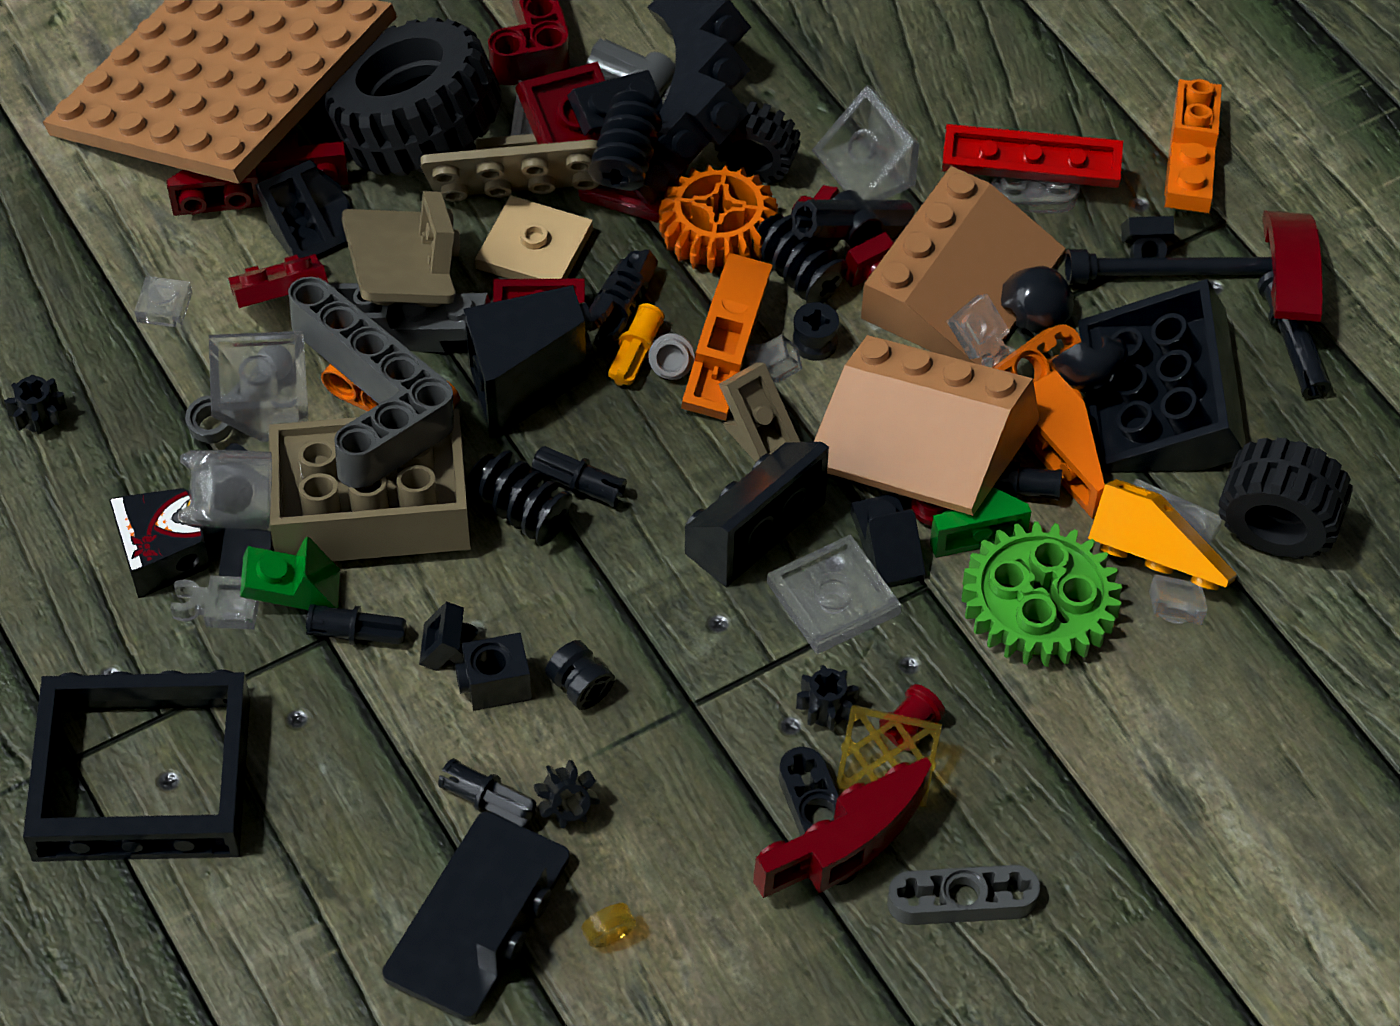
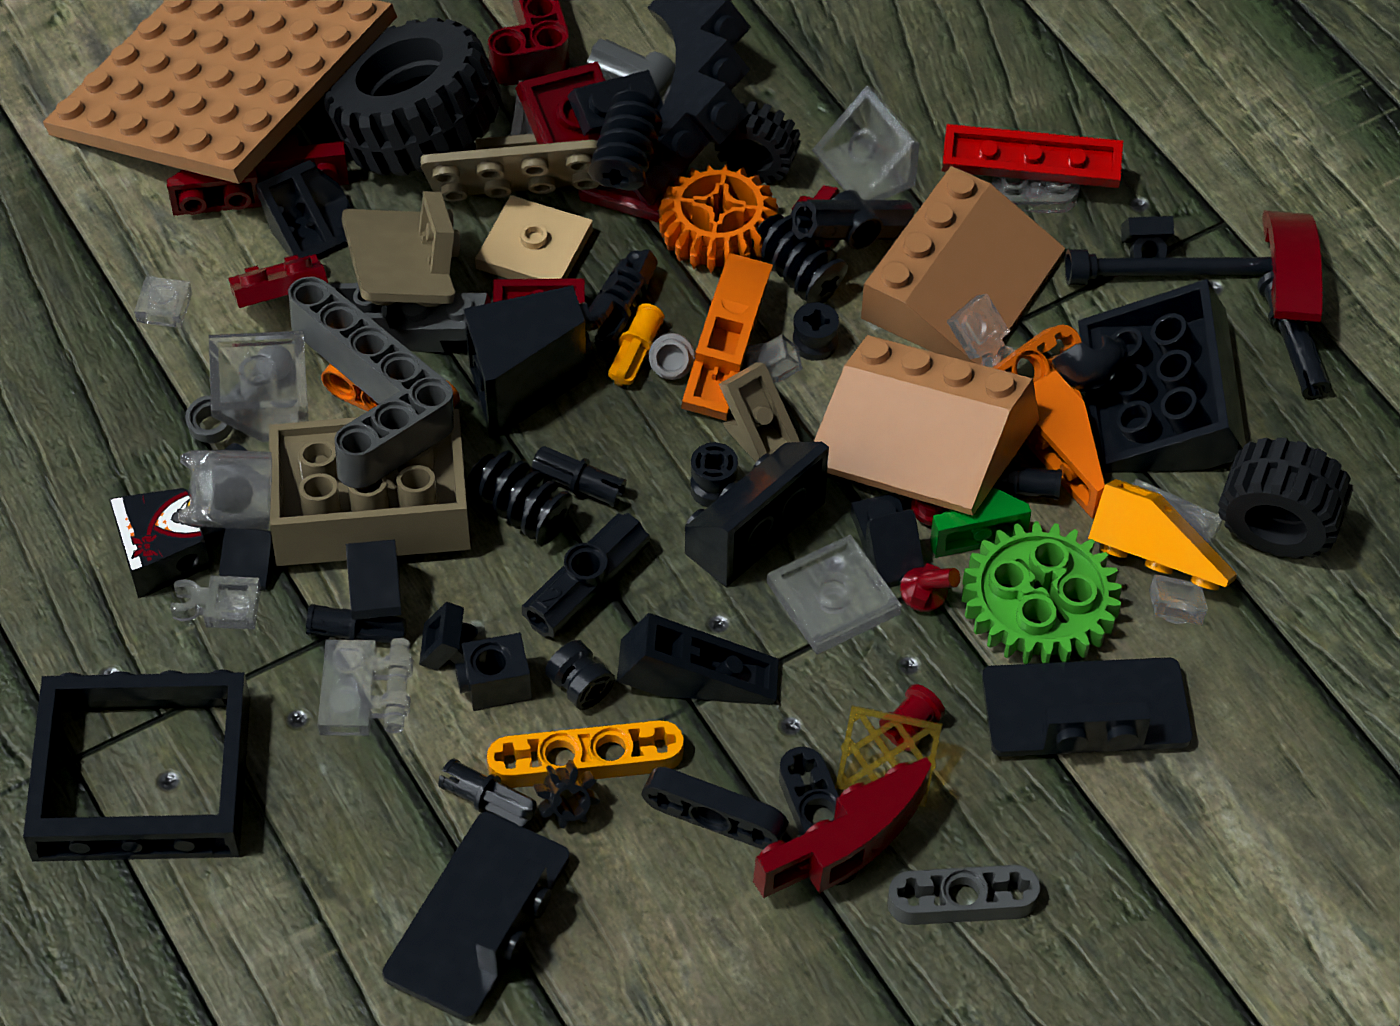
(35, 404): black gear -> none
(290, 578): green slope -> none
(348, 687): none -> clear plate
(373, 579): none -> black slope
(571, 592): none -> black piece
(584, 745): none -> light orange beam
(608, 925): clear yellow tile -> none
(694, 664): none -> black slope
(712, 469): none -> black wheel
(714, 807): none -> black beam
(826, 697): black gear -> none
(865, 258): dark red plate -> none
(928, 586): none -> dark red plate
(1038, 298): black hair -> none
(1086, 707): none -> black bracket
(1193, 146): orange slope -> none

